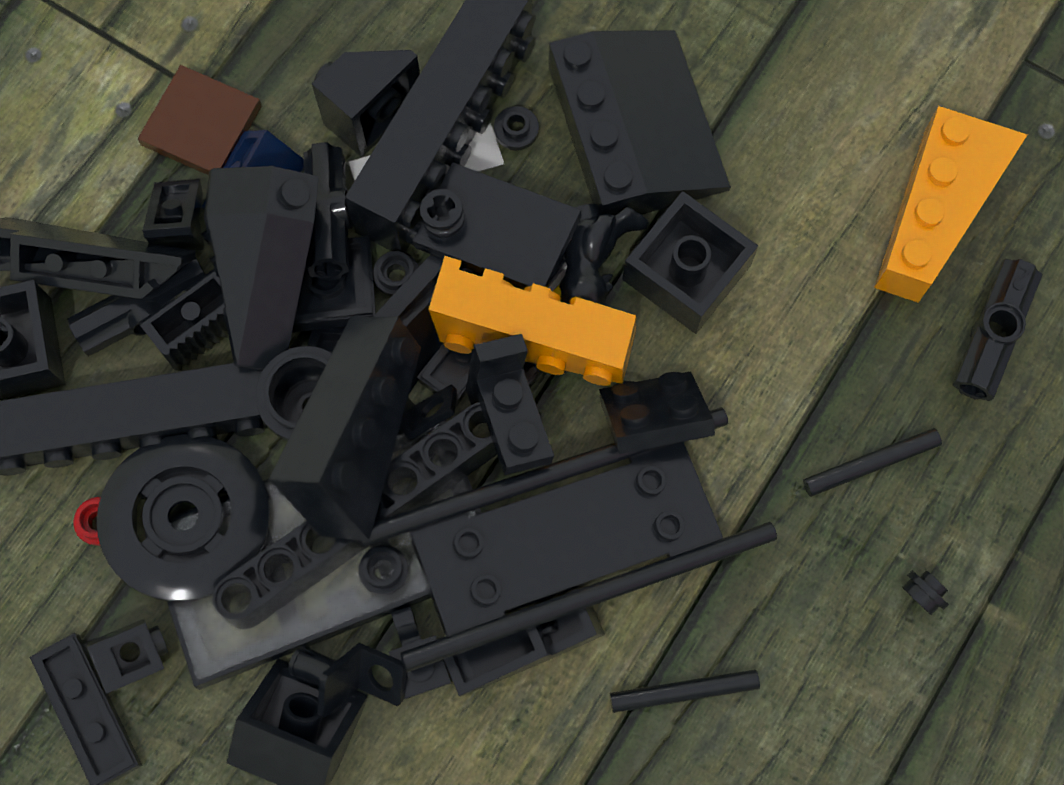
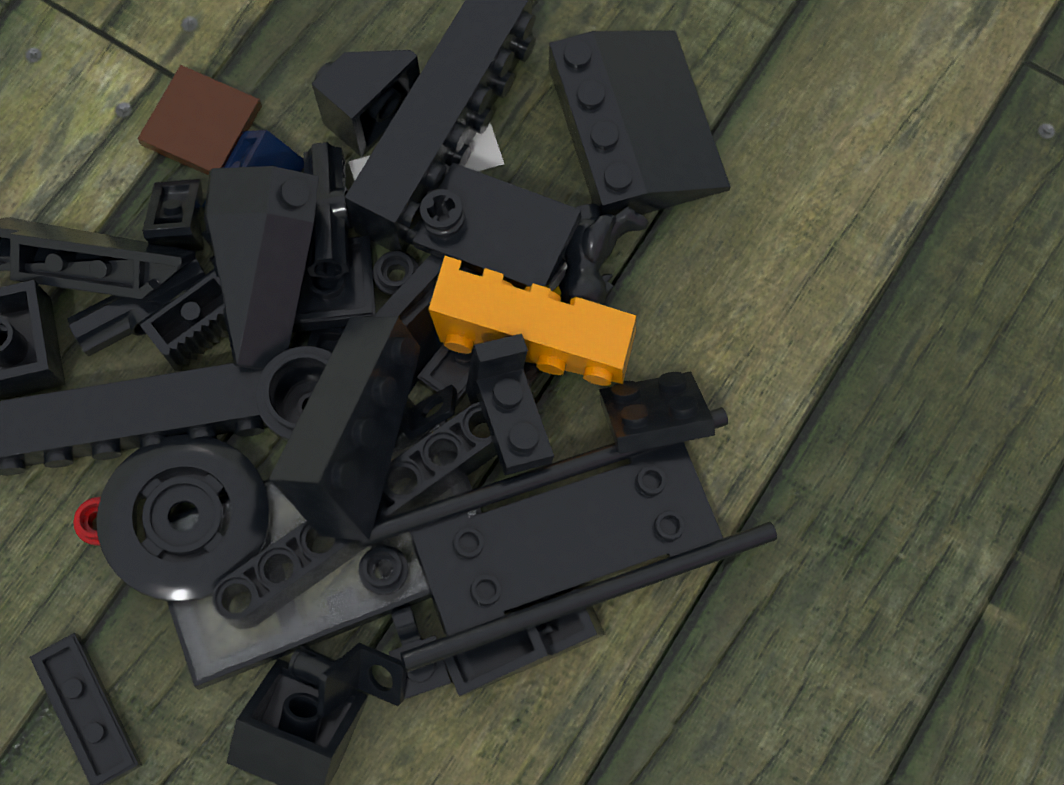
(113, 668): black brick -> none
(516, 139): black plate -> none
(684, 691): black bar -> none
(689, 262): black brick -> none
(872, 462): black bar -> none
(926, 591): black plate -> none
(946, 189): light orange wedge -> none
(987, 352): black piece -> none

